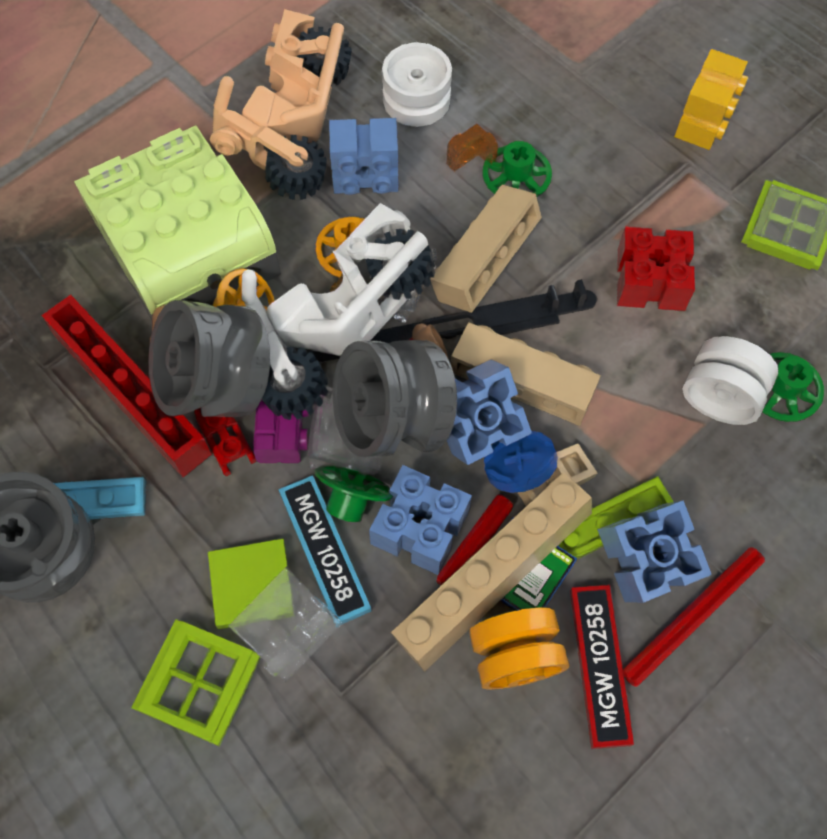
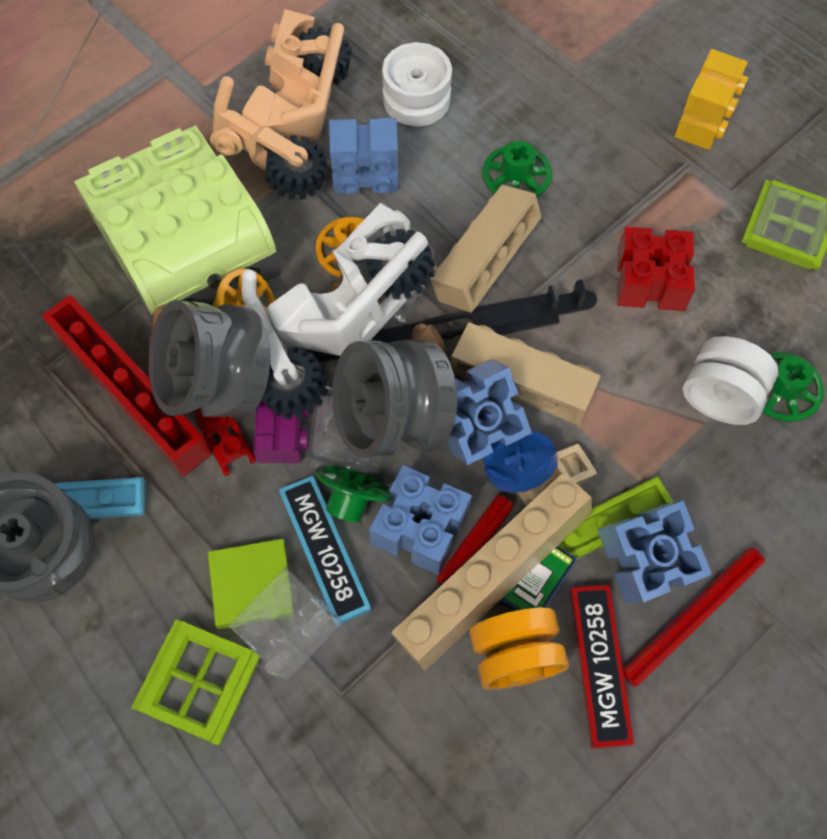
(470, 144): clear orange bracket -> none

